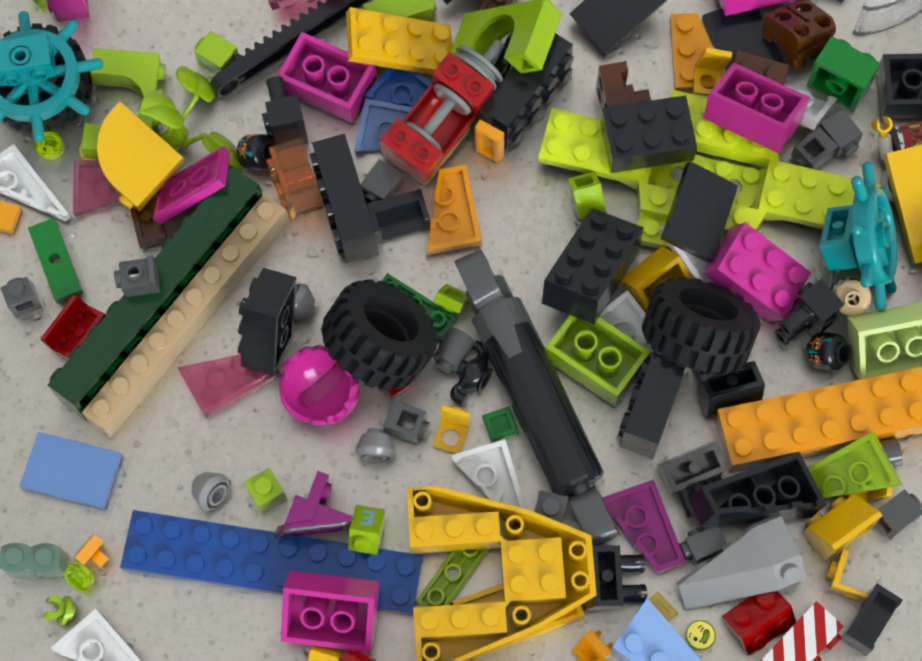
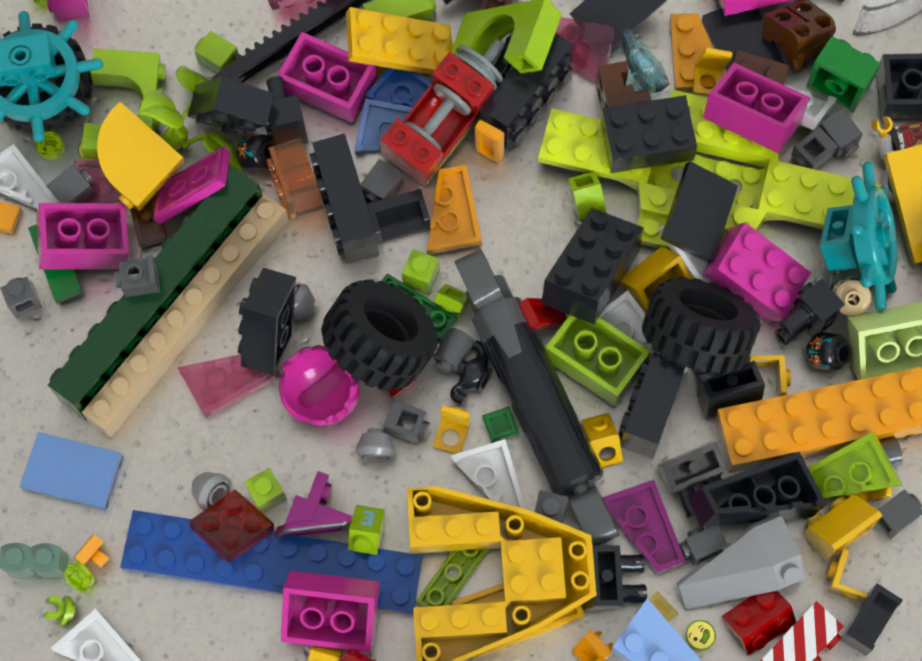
(71, 327): red bracket -> none
(72, 186): none -> dark grey brick
(81, 235): none -> dark pink brick
(230, 105): none -> black brick
(231, 526): none -> clear red plate
(421, 271): none -> lime brick
(541, 316): none -> red tile
(590, 43): none -> clear pink wing
(603, 434): none -> yellow bracket
(643, 65): none -> clear light blue slope
(783, 375): none -> yellow bracket

